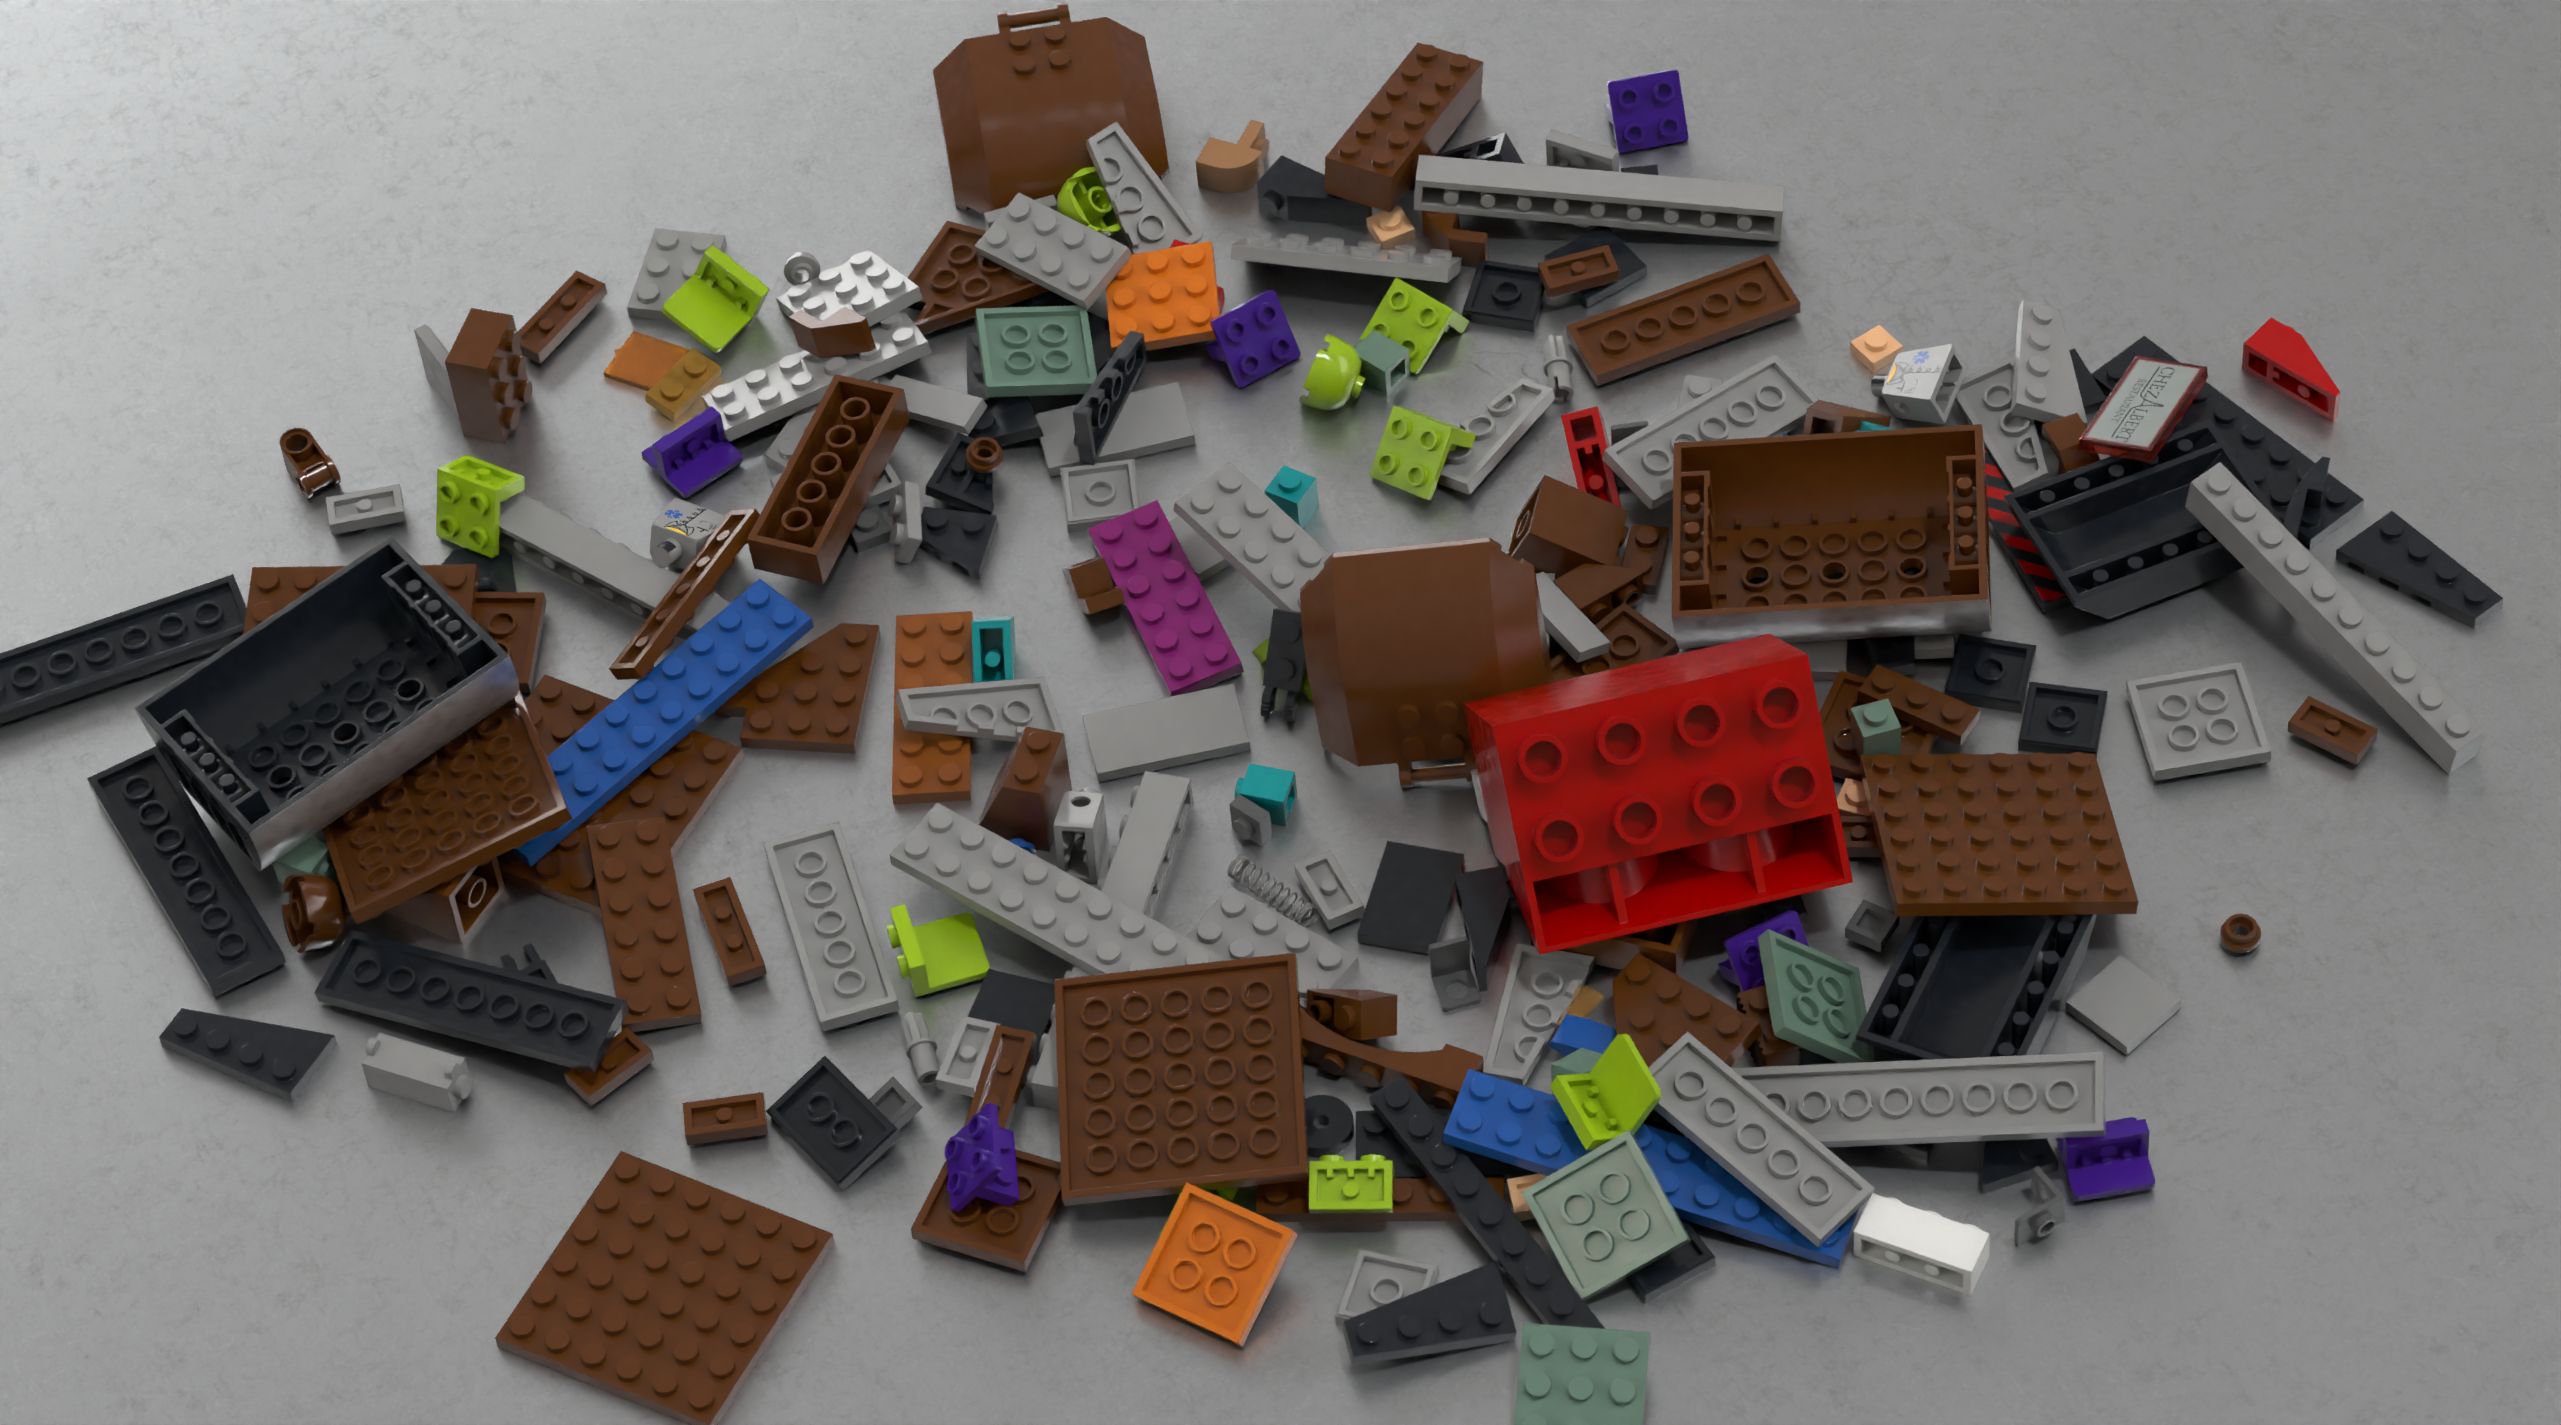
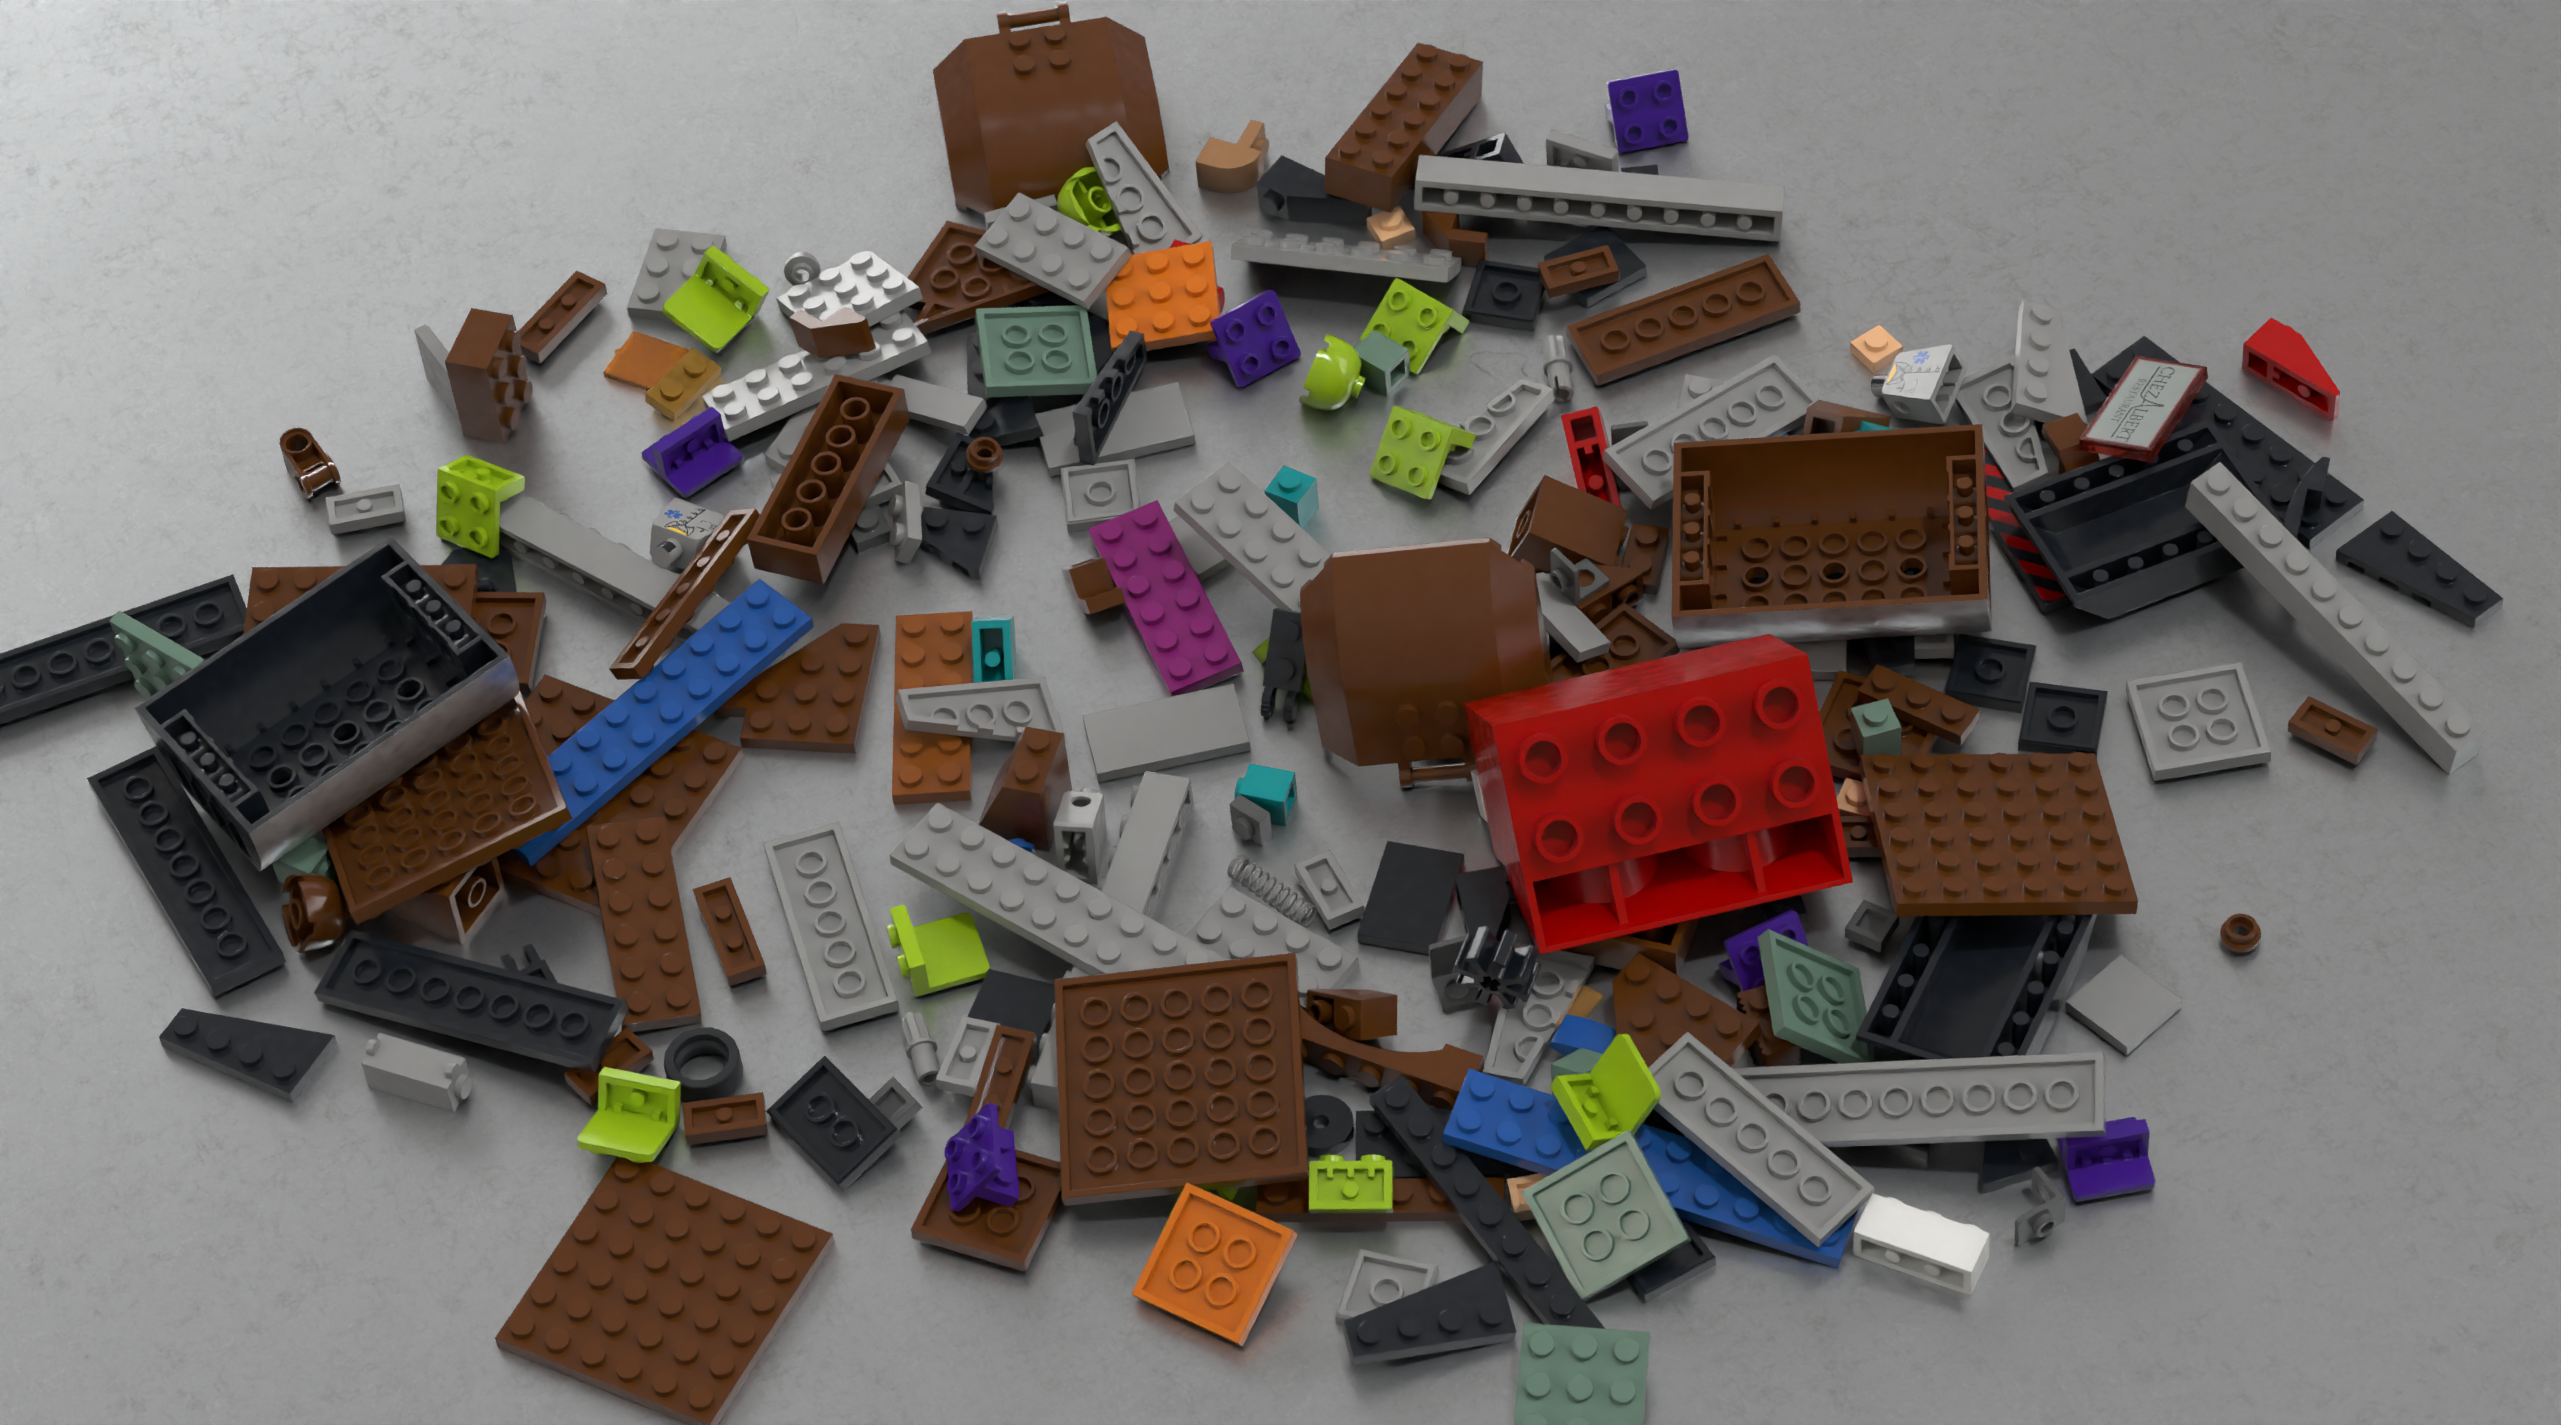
(150, 656): none -> sand green plate
(632, 1116): none -> lime bracket
(704, 1041): none -> black tyre
(1496, 967): none -> black gear
(1565, 577): none -> dark grey bracket

